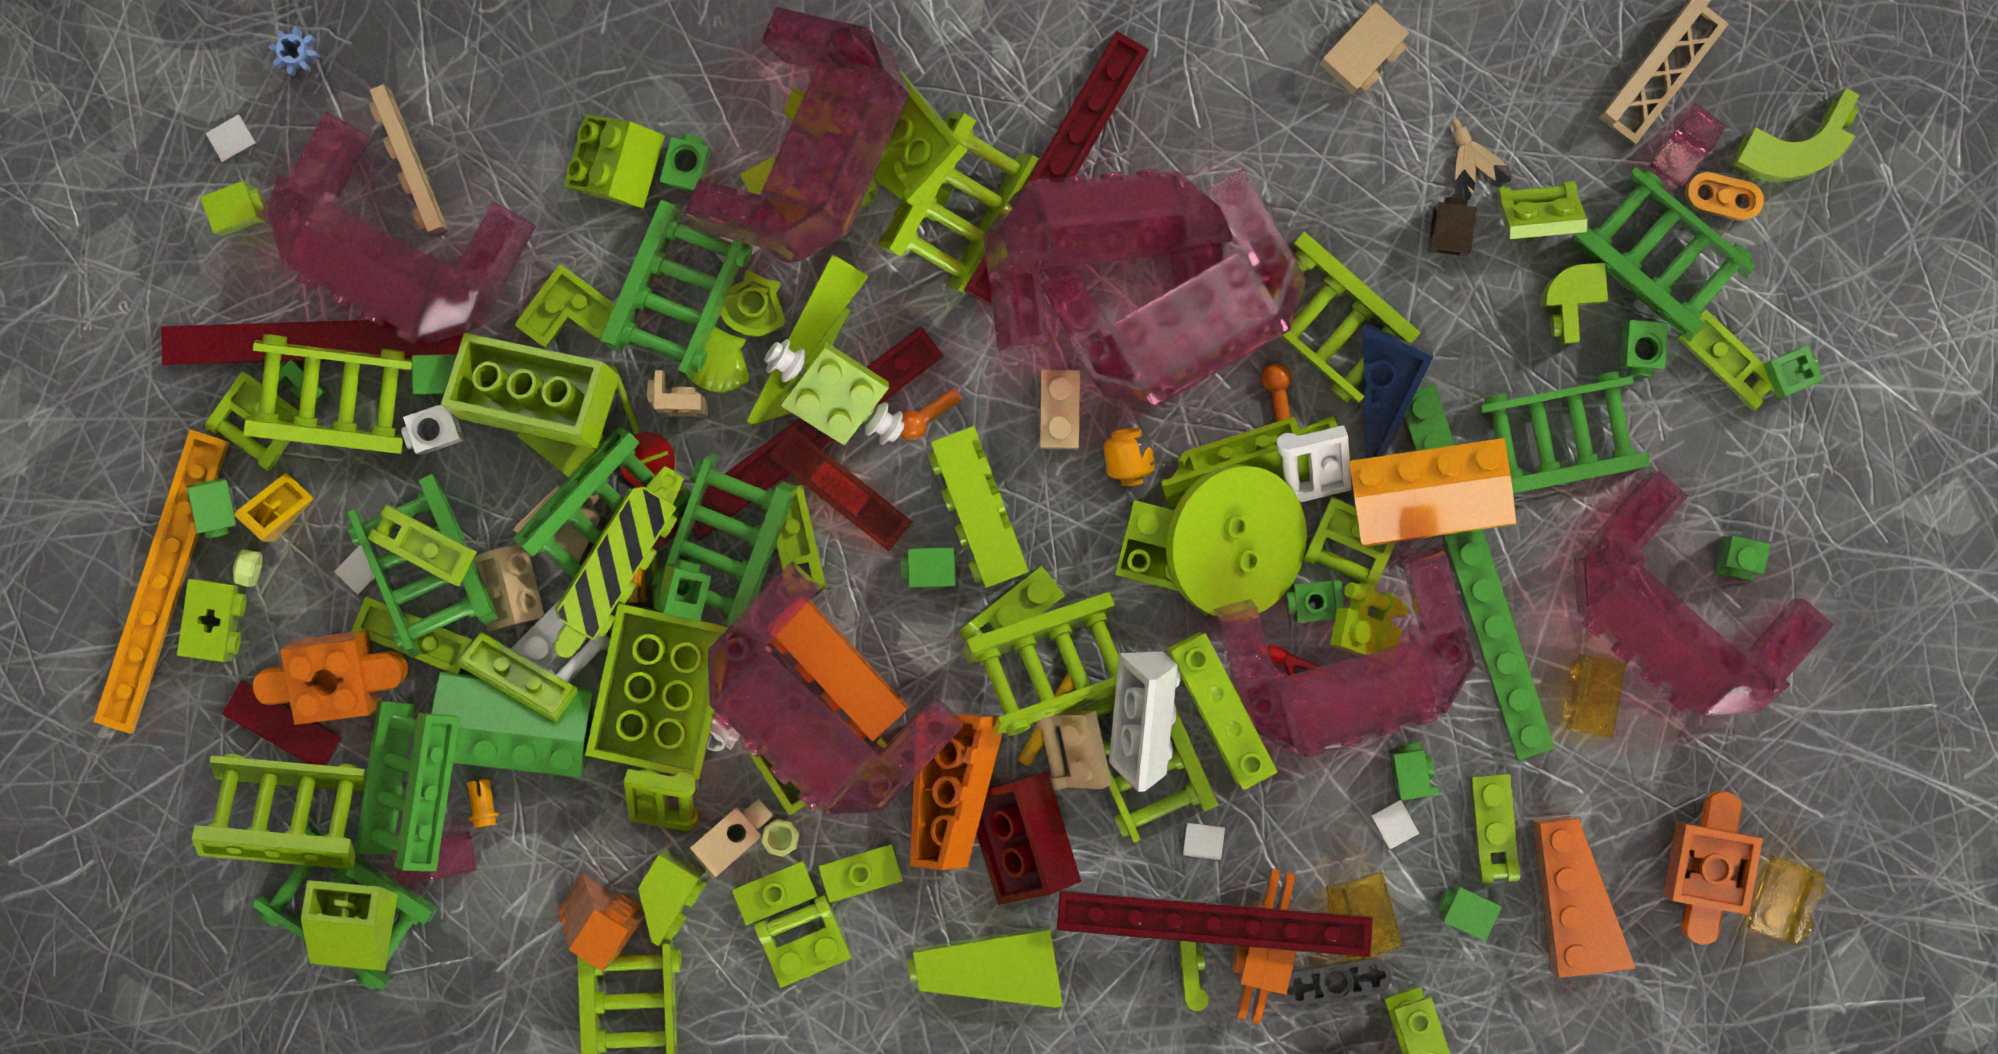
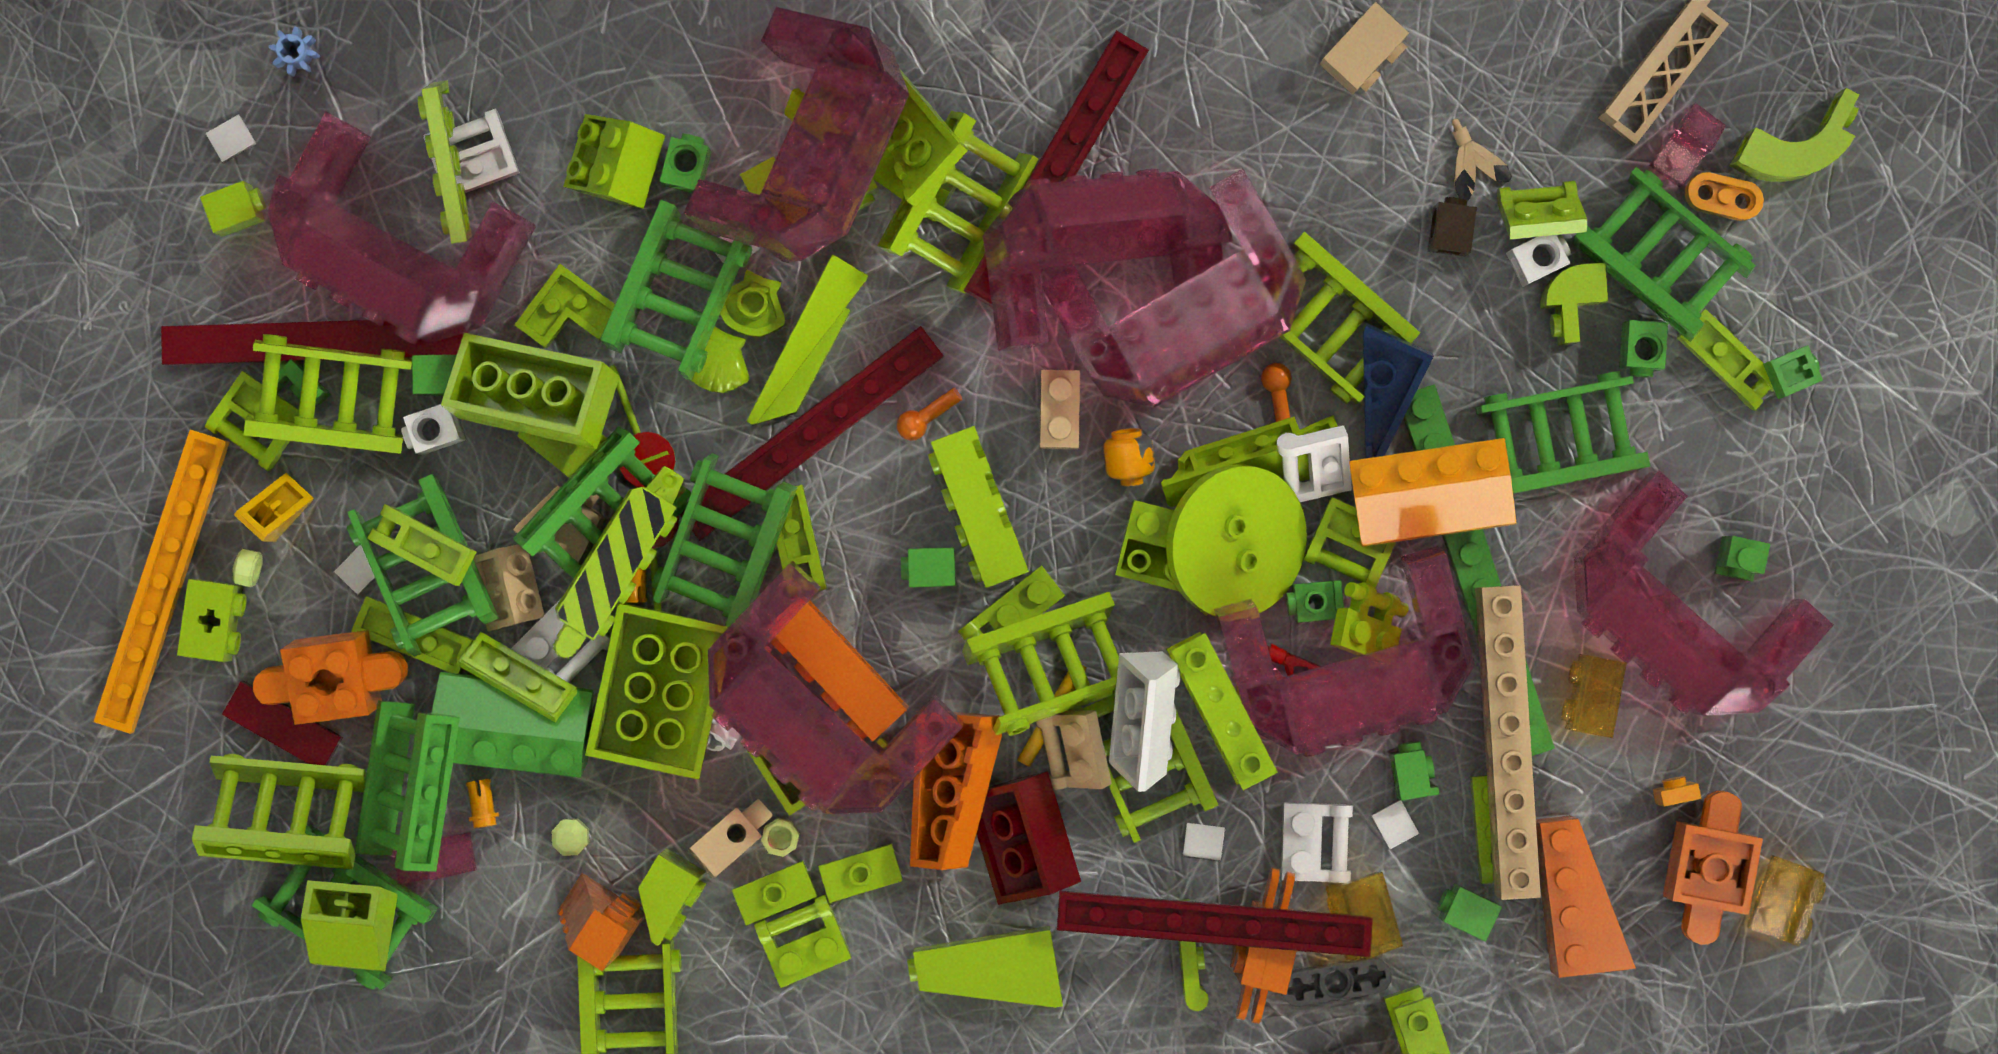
(211, 507): bright green brick -> none
(400, 146): tan plate -> none
(441, 125): none -> lime wing
(486, 161): none -> white plate
(570, 837): none -> yellowish green tile
(648, 799): lime plate -> none
(679, 403): tan bracket -> none
(691, 600): bright green brick -> none
(834, 393): lime plate -> none
(840, 488): clear red tile -> none
(1303, 841): none -> white plate
(1507, 742): none -> tan brick
(1525, 266): none -> white brick
(1676, 791): none -> light orange plate

